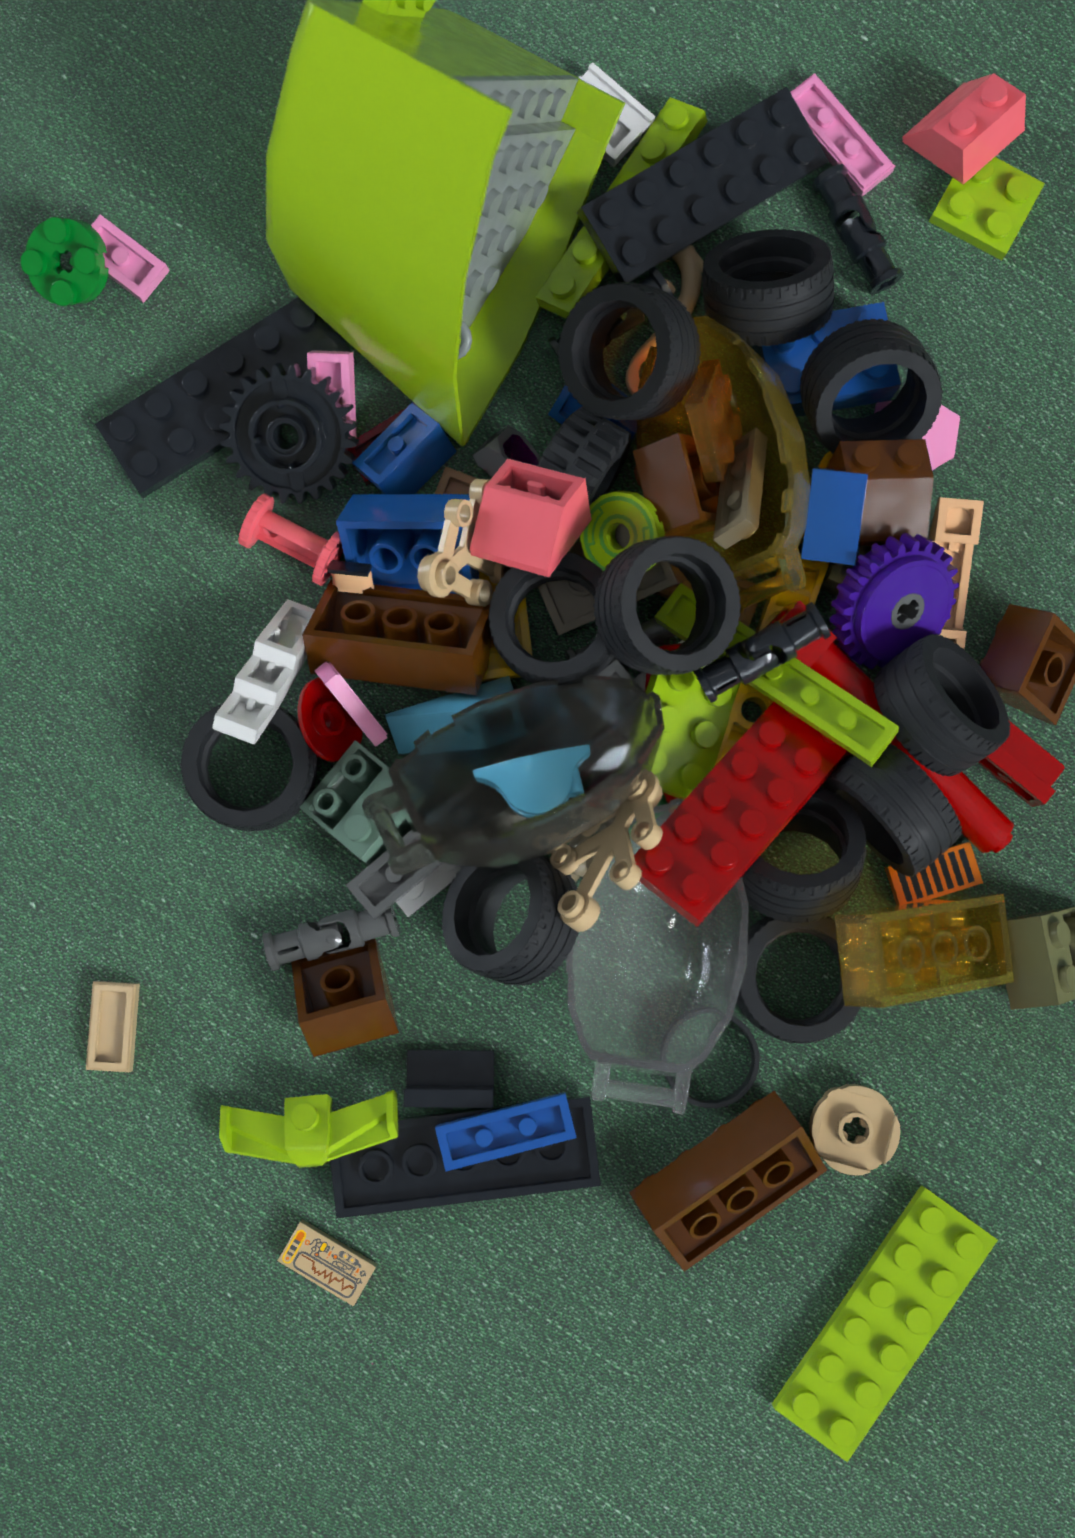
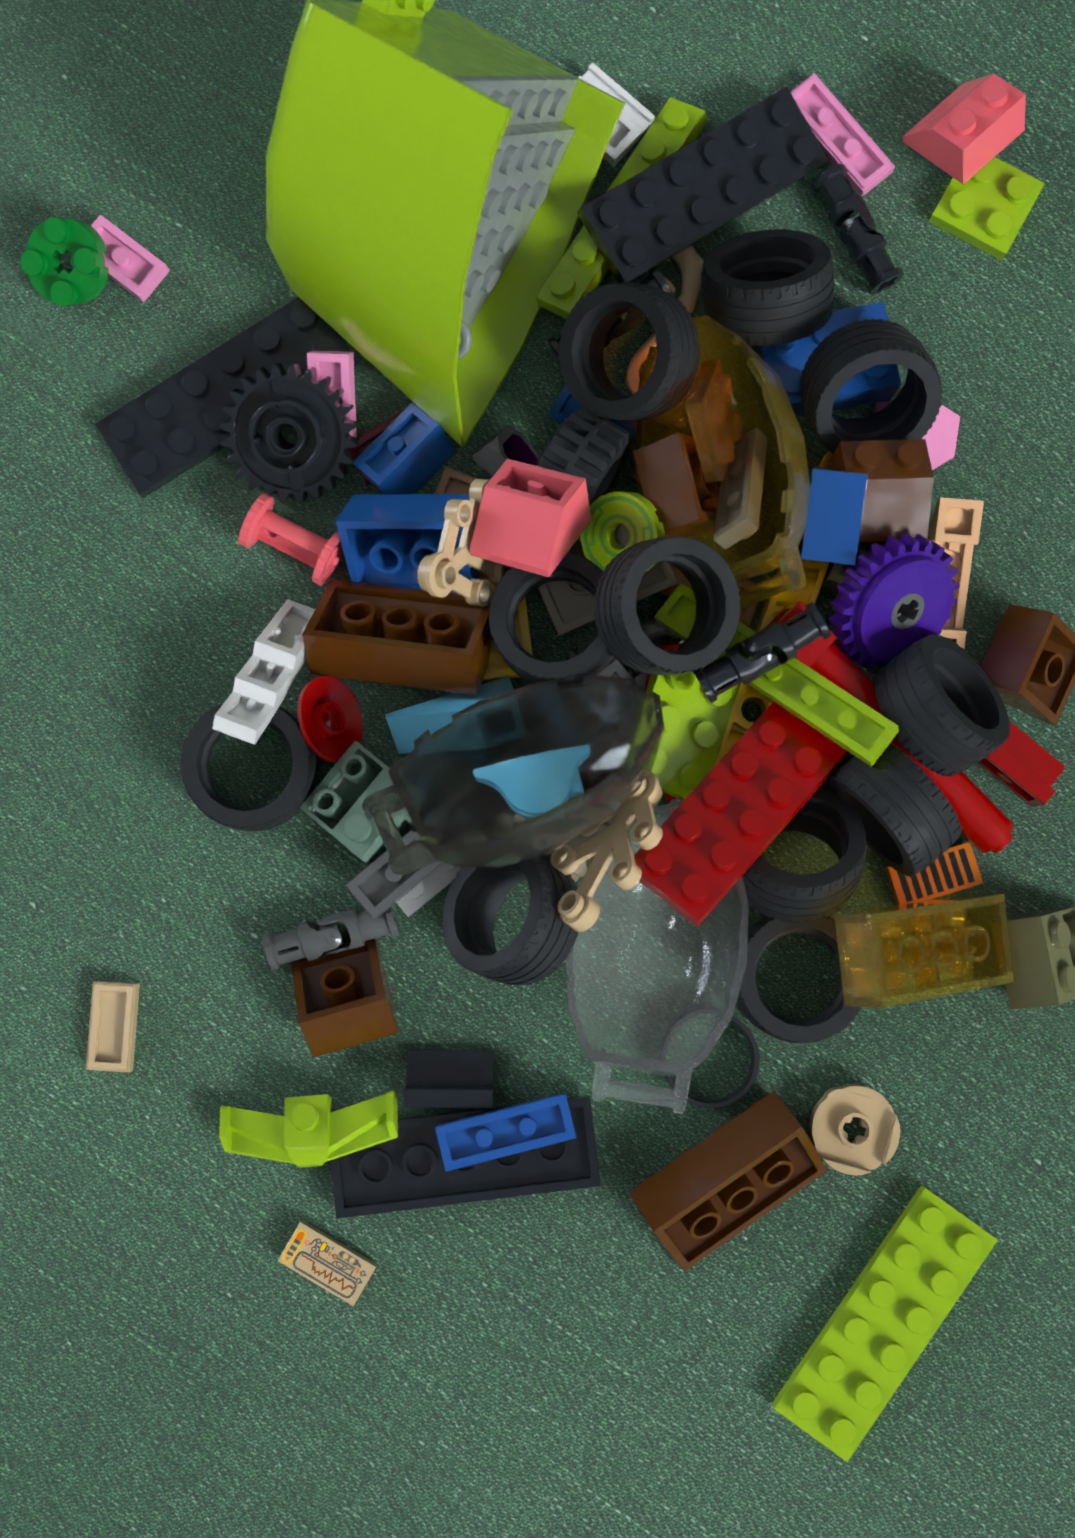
(351, 576): piece -> none
(351, 703): bright pink tile -> none

